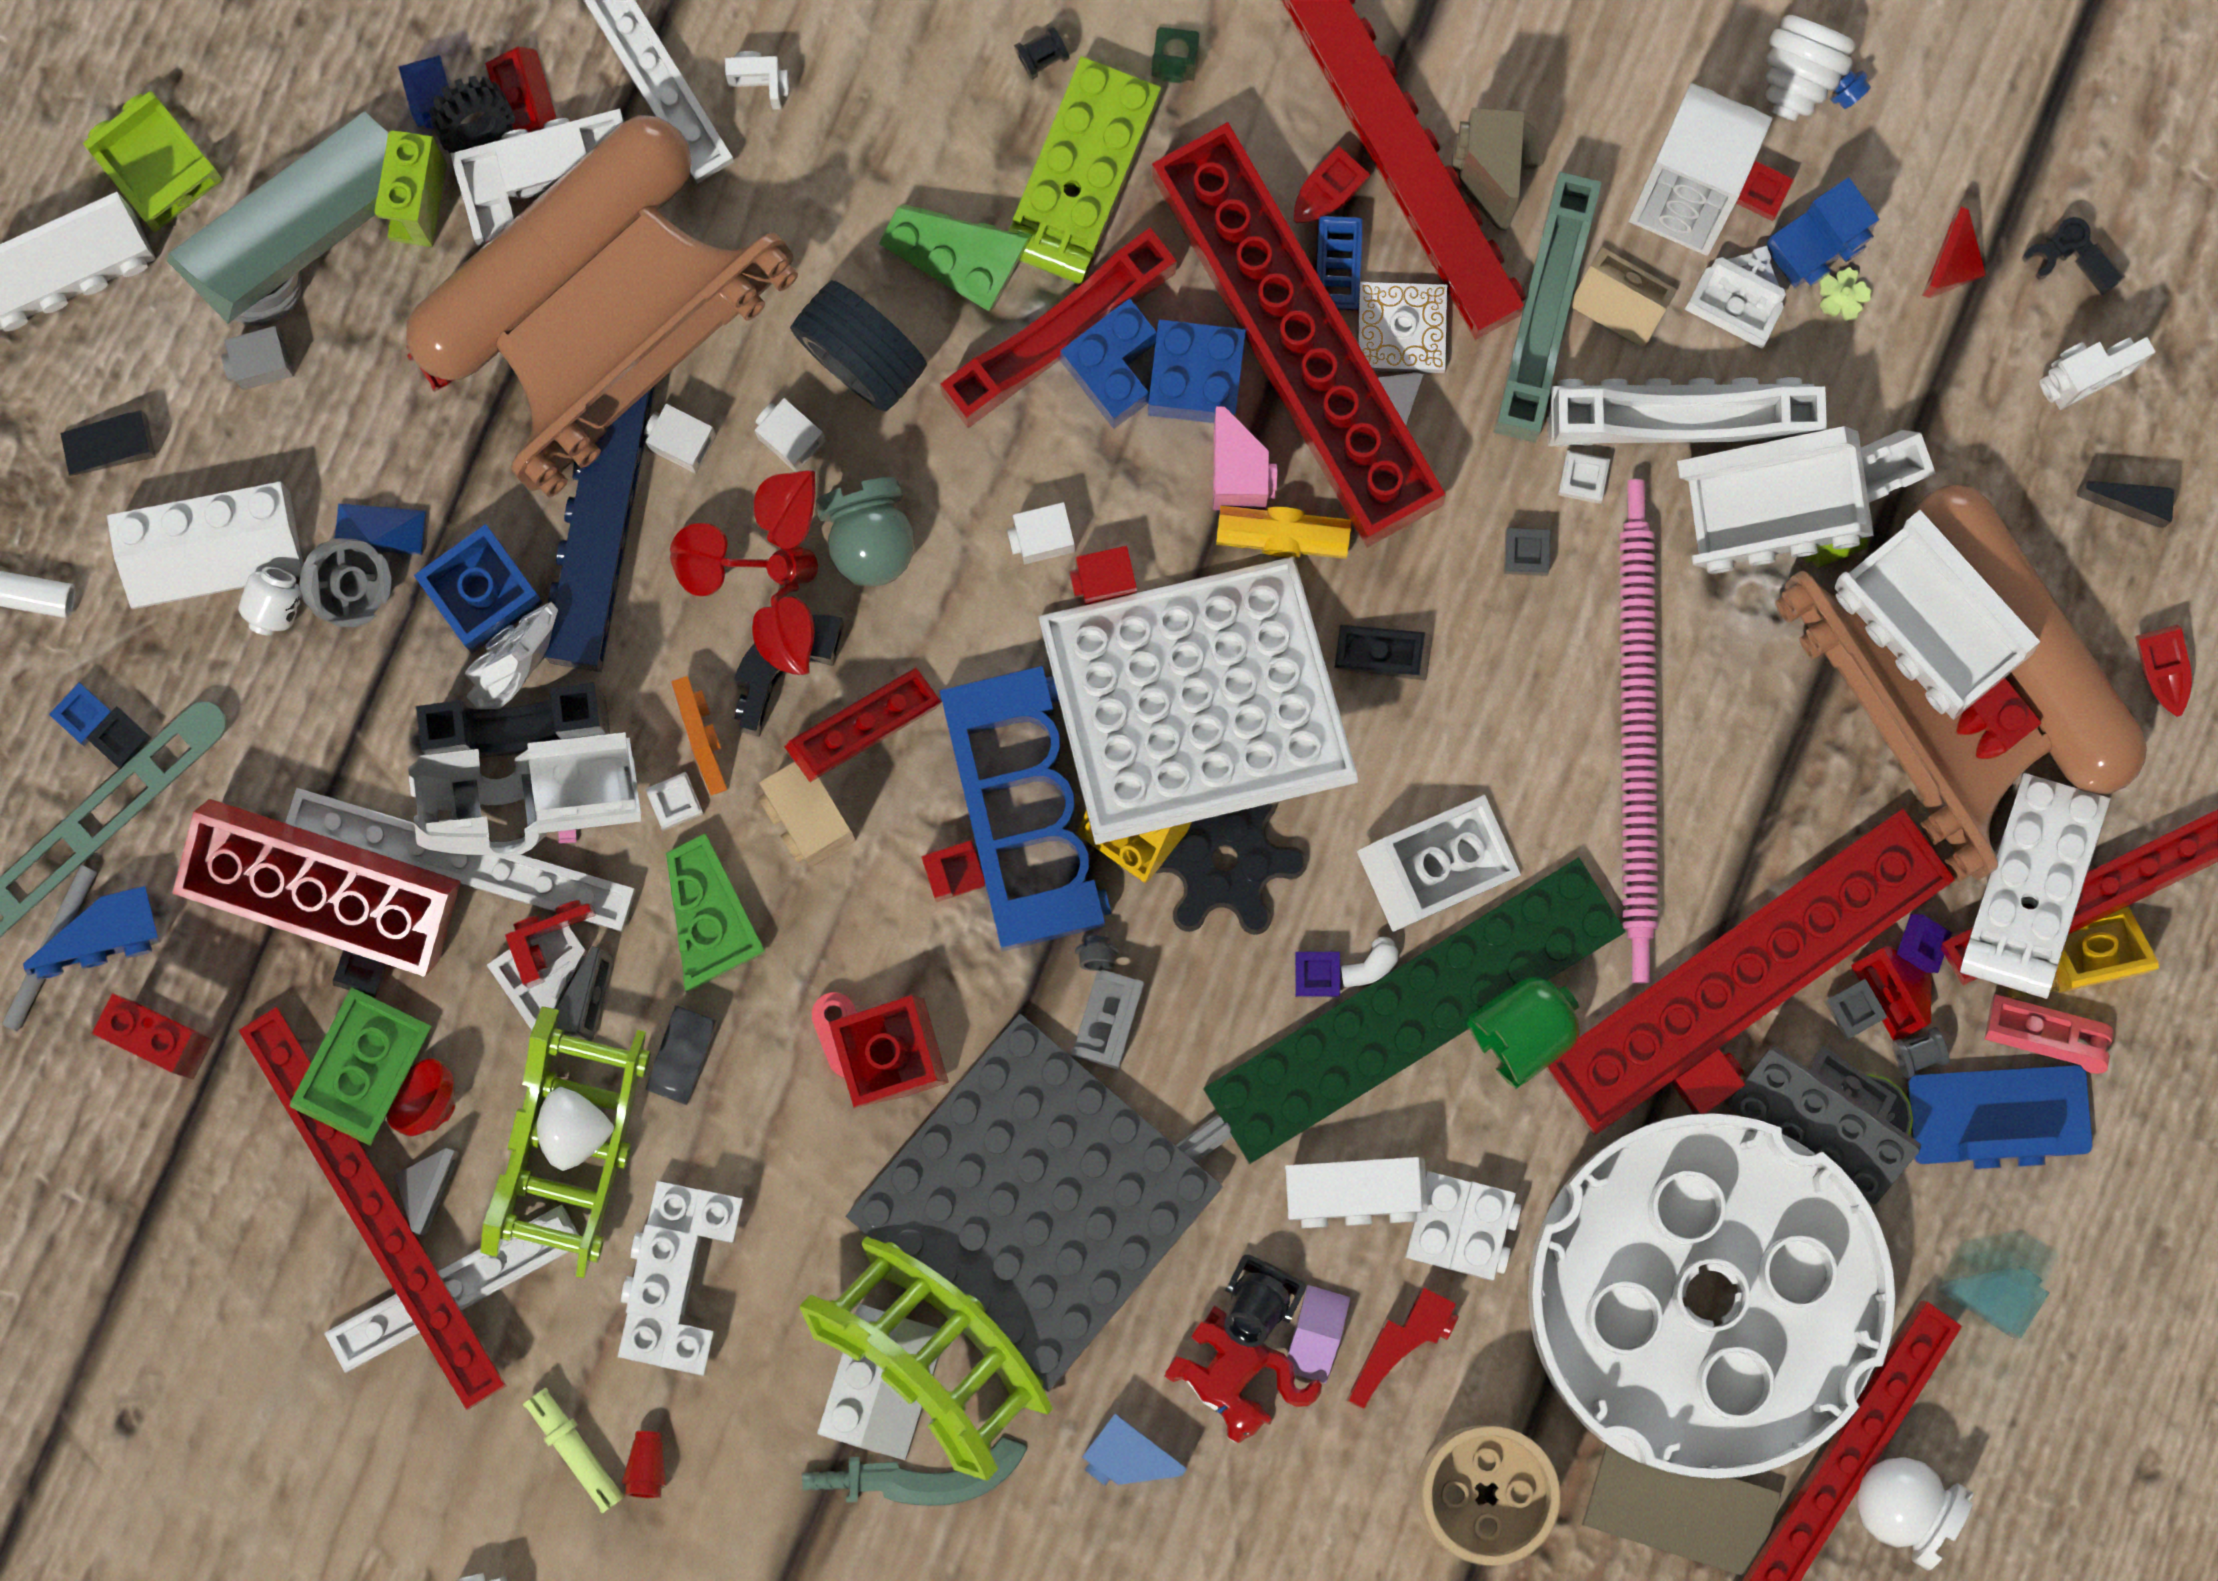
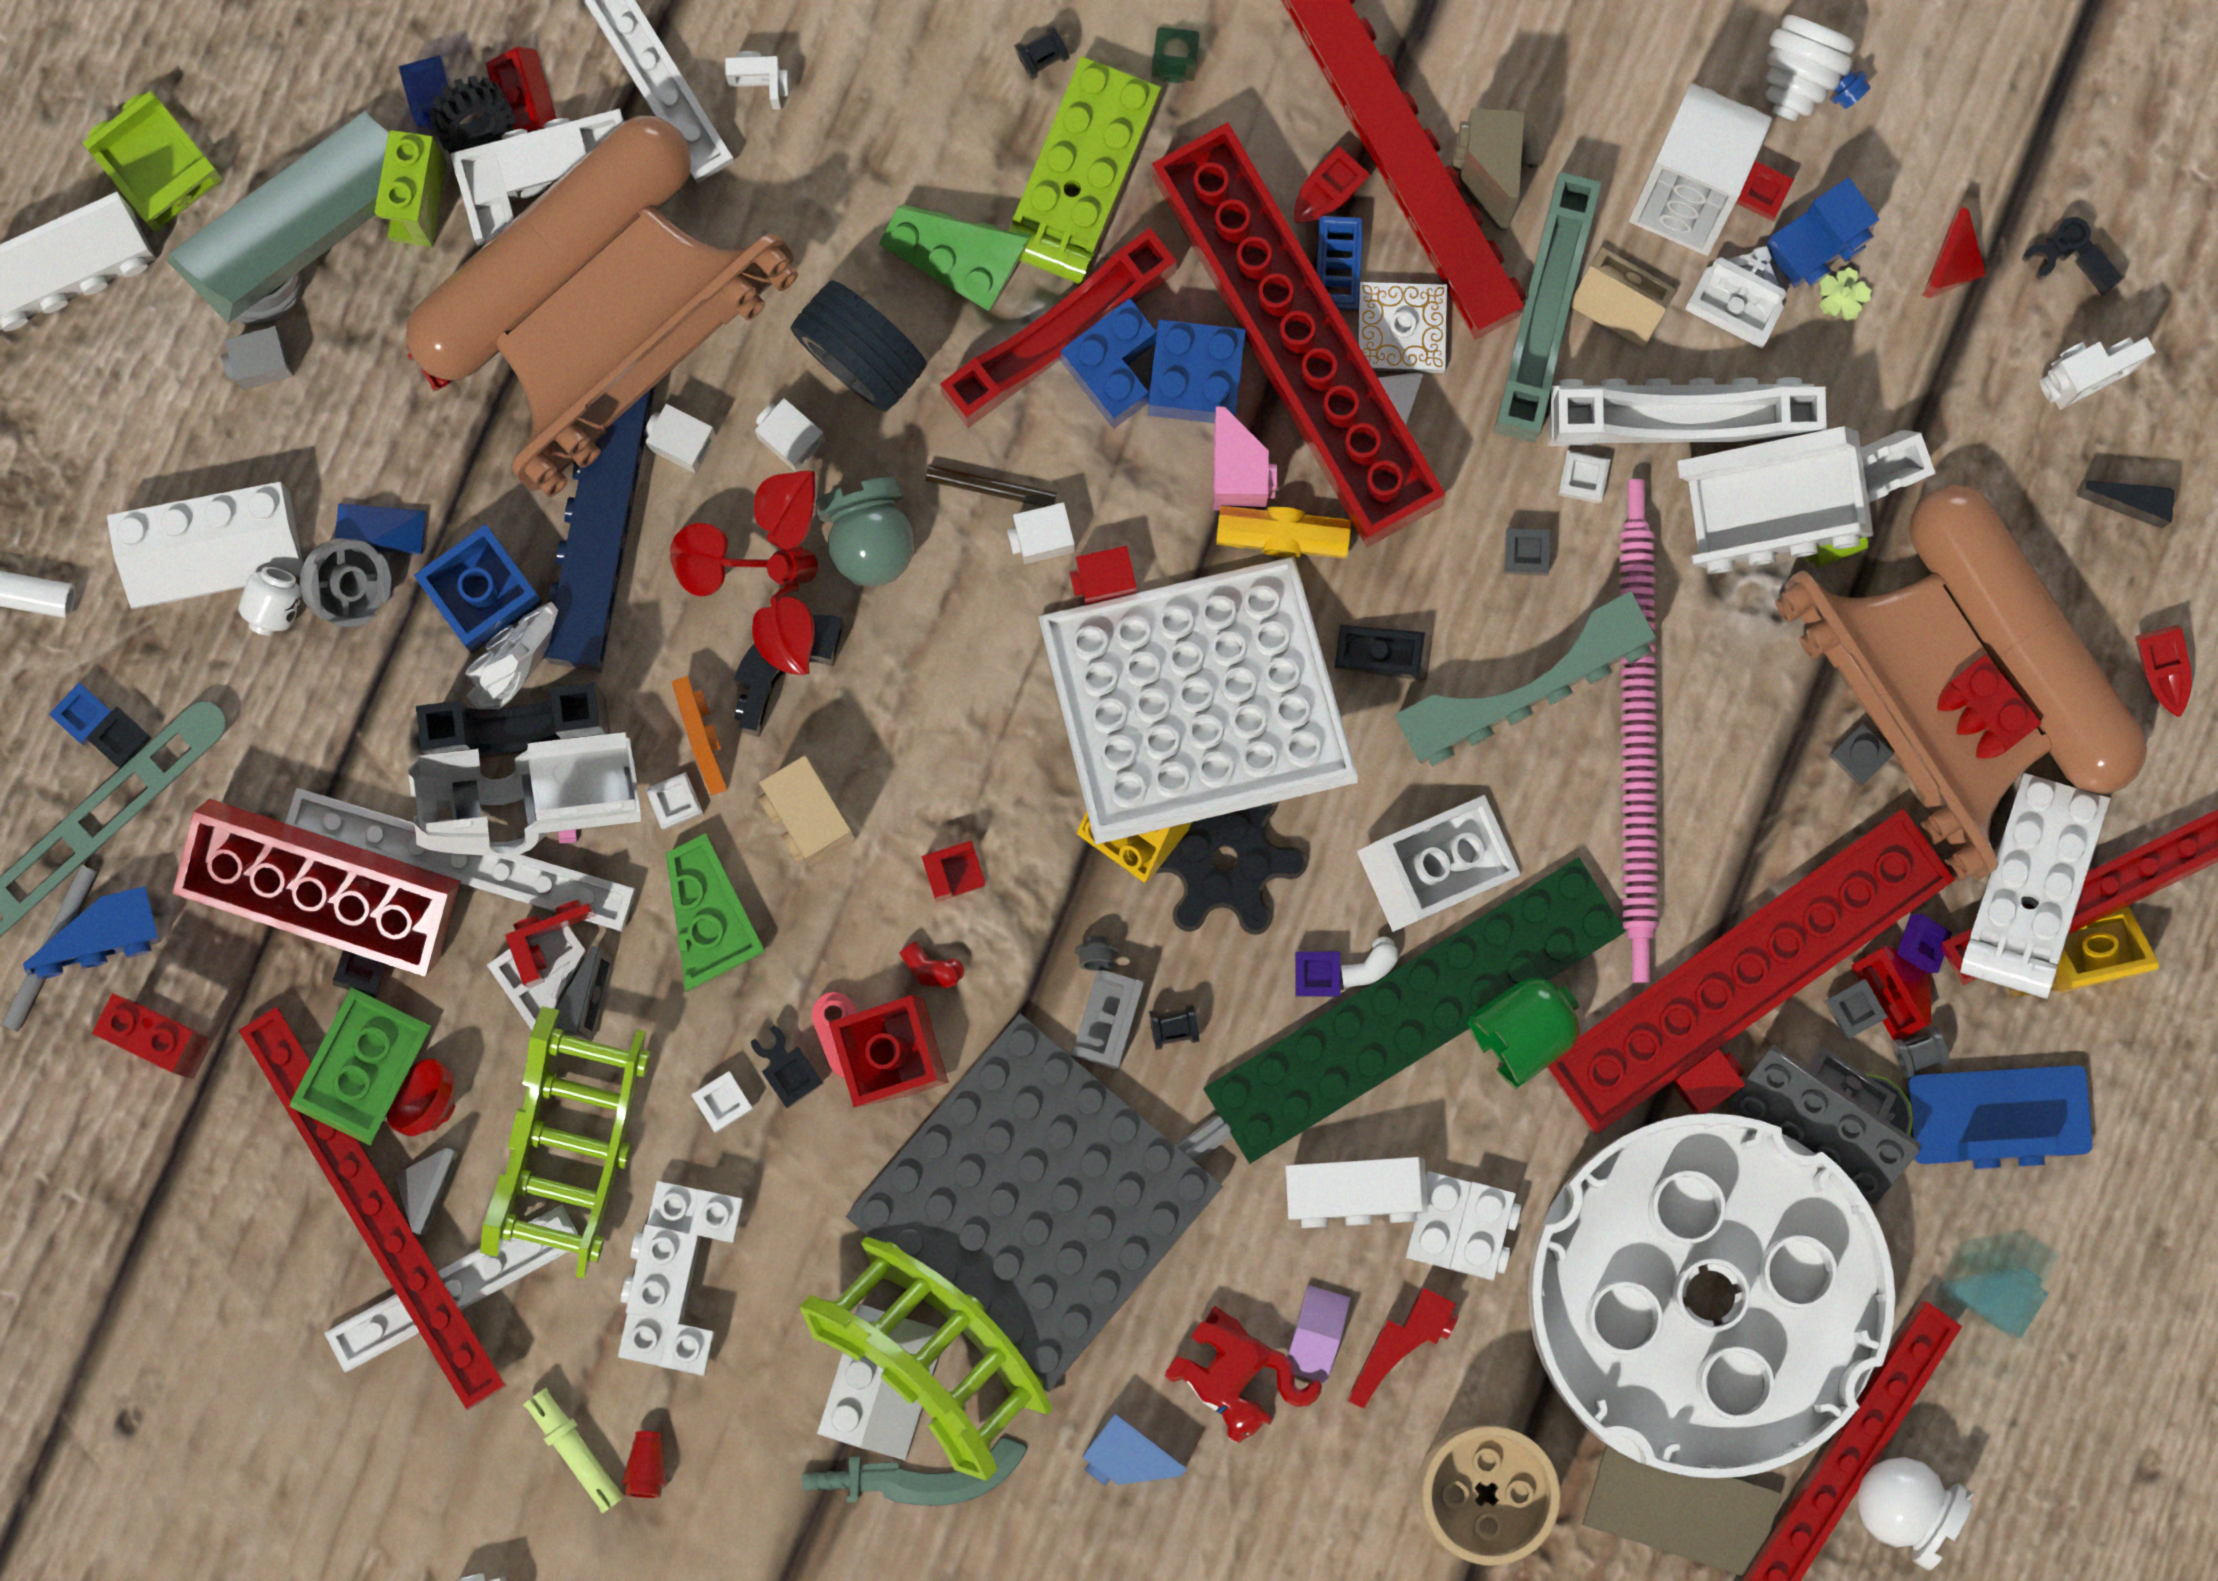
(108, 443): black slope -> none
(570, 1128): white piece -> none
(681, 1055): black slope -> none
(722, 1102): none -> white plate
(790, 1072): none -> black plate
(862, 724): red tile -> none
(932, 972): none -> red arm
(990, 486): none -> dark brown bar
(996, 704): blue fence -> none
(1174, 1026): none -> black bush
(1259, 1300): black piece -> none
(1444, 722): none -> sand green arch
(1861, 755): none -> dark grey plate
(1936, 616): white panel -> none
(2049, 1033): coral plate -> none

